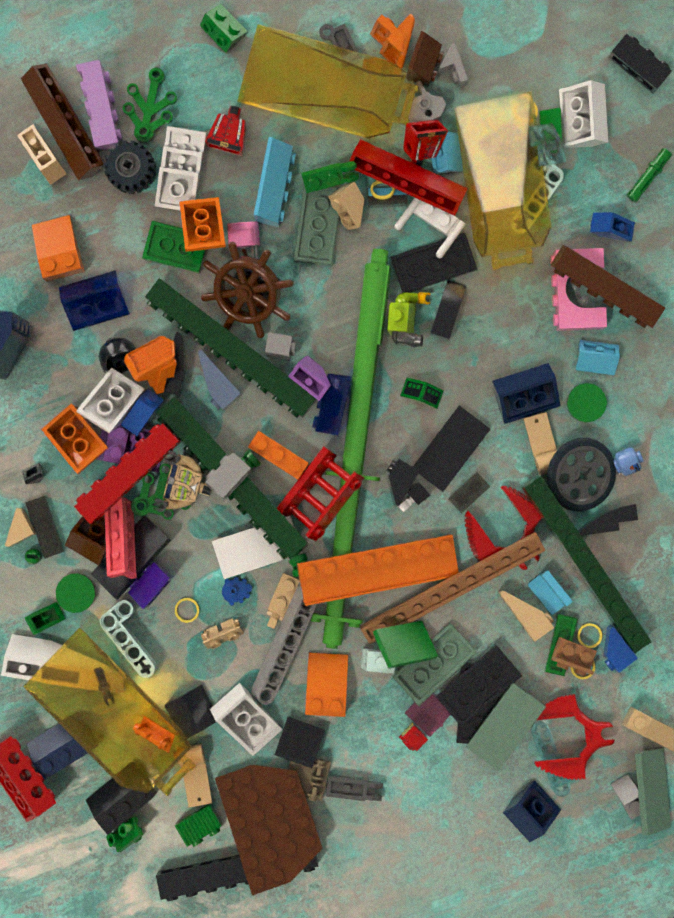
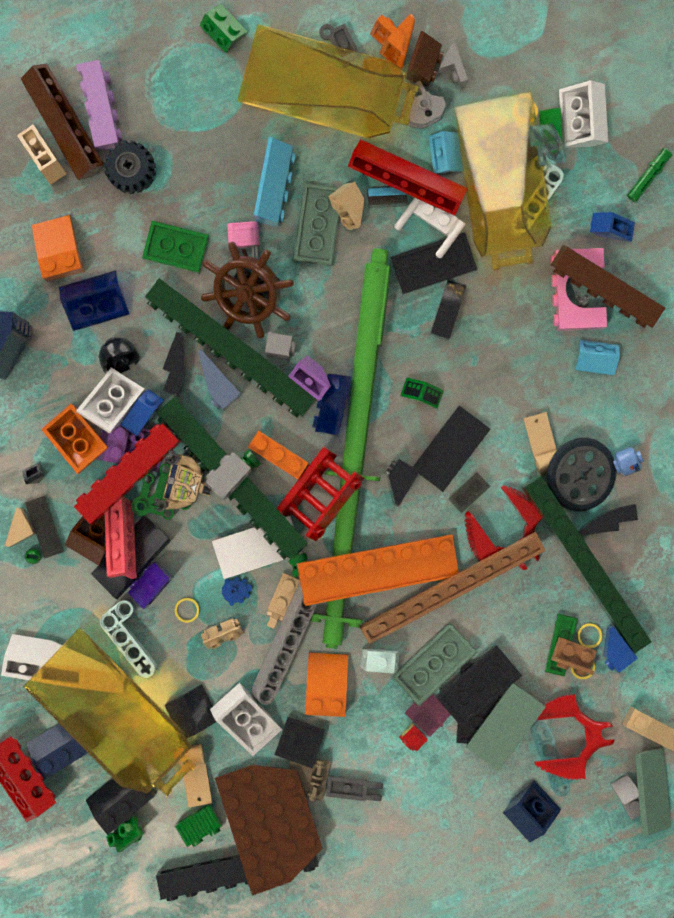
(44, 618): green slope -> none
(75, 593): green tile -> none
(103, 685): clear smoke piece -> none
(149, 108): green plant -> none
(153, 362): orange piece -> none
(155, 734): orange hinge -> none
(180, 167): white slope -> none
(202, 224): orange slope -> none
(228, 132): red torso -> none
(329, 176): green hinge -> none
(378, 196): light yellow piece -> none
(402, 318): lime torso -> none
(405, 644): green tile -> none
(417, 494): black piece -> none
(423, 140): red torso -> none
(526, 393): dark blue slope -> none
(532, 619): tan slope -> none
(549, 592): medium azure panel -> none
(586, 402): green tile -> none
(640, 63): black brick -> none

